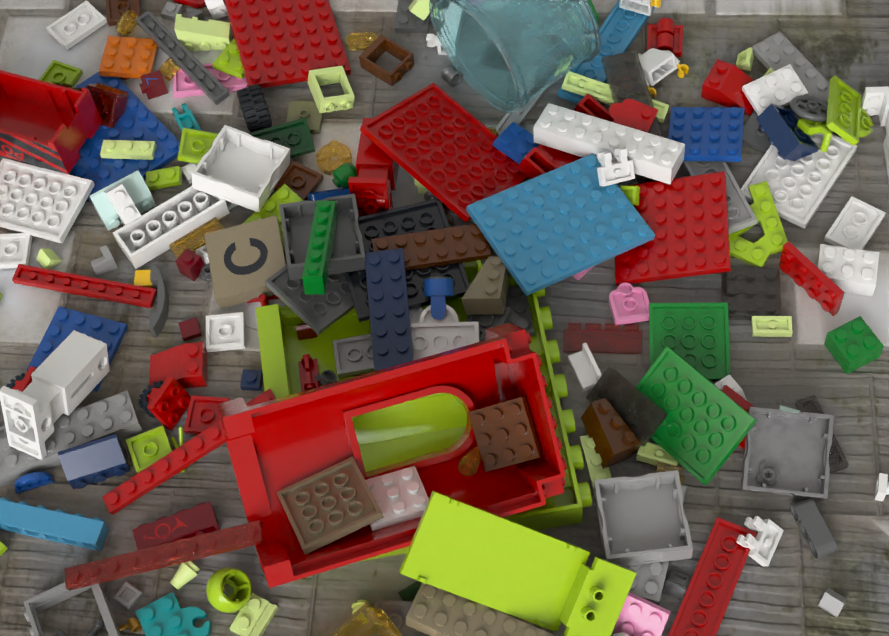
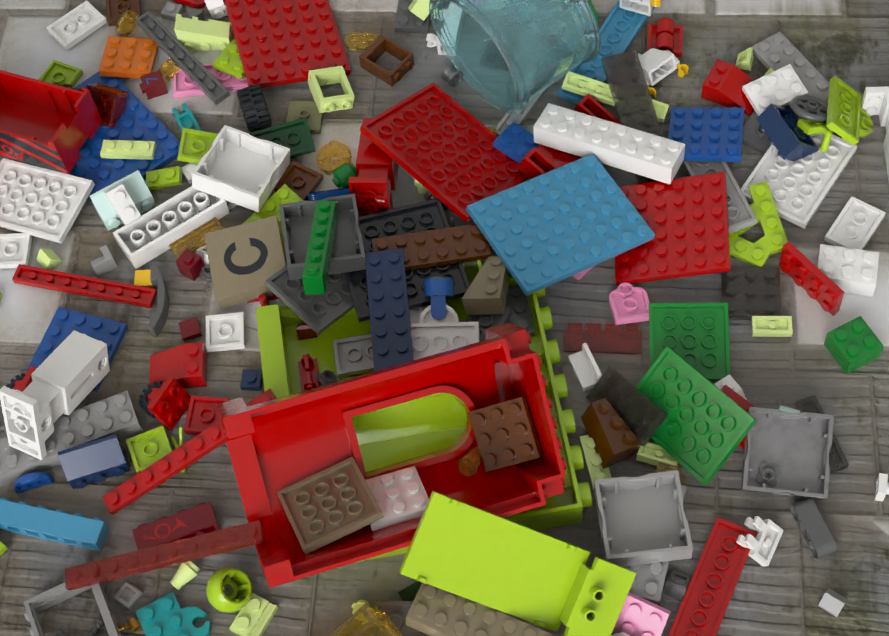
(616, 172): white plate -> none
(632, 194): lime plate -> none
(633, 114): red plate -> none

